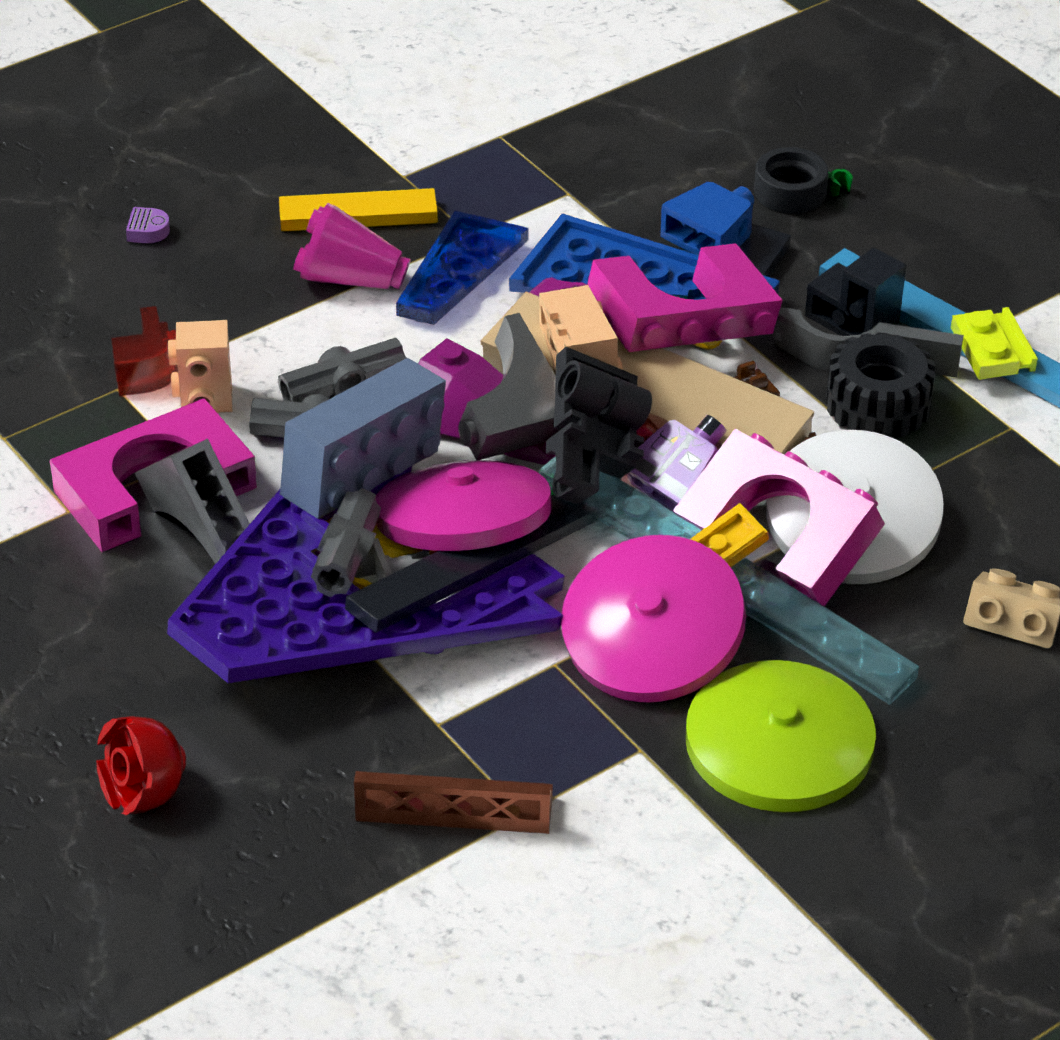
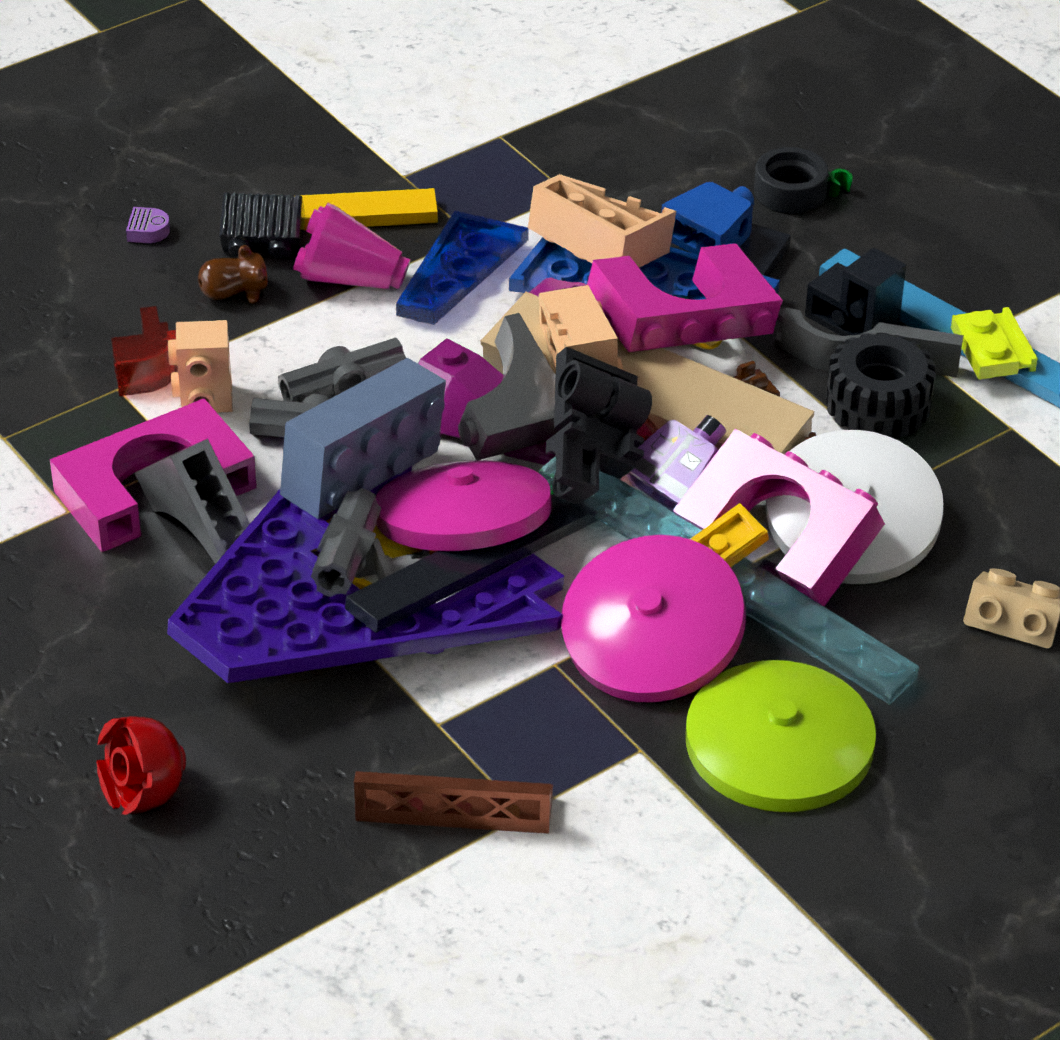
(229, 276): none -> reddish brown animal
(263, 223): none -> black brick
(598, 226): none -> light nougat wedge

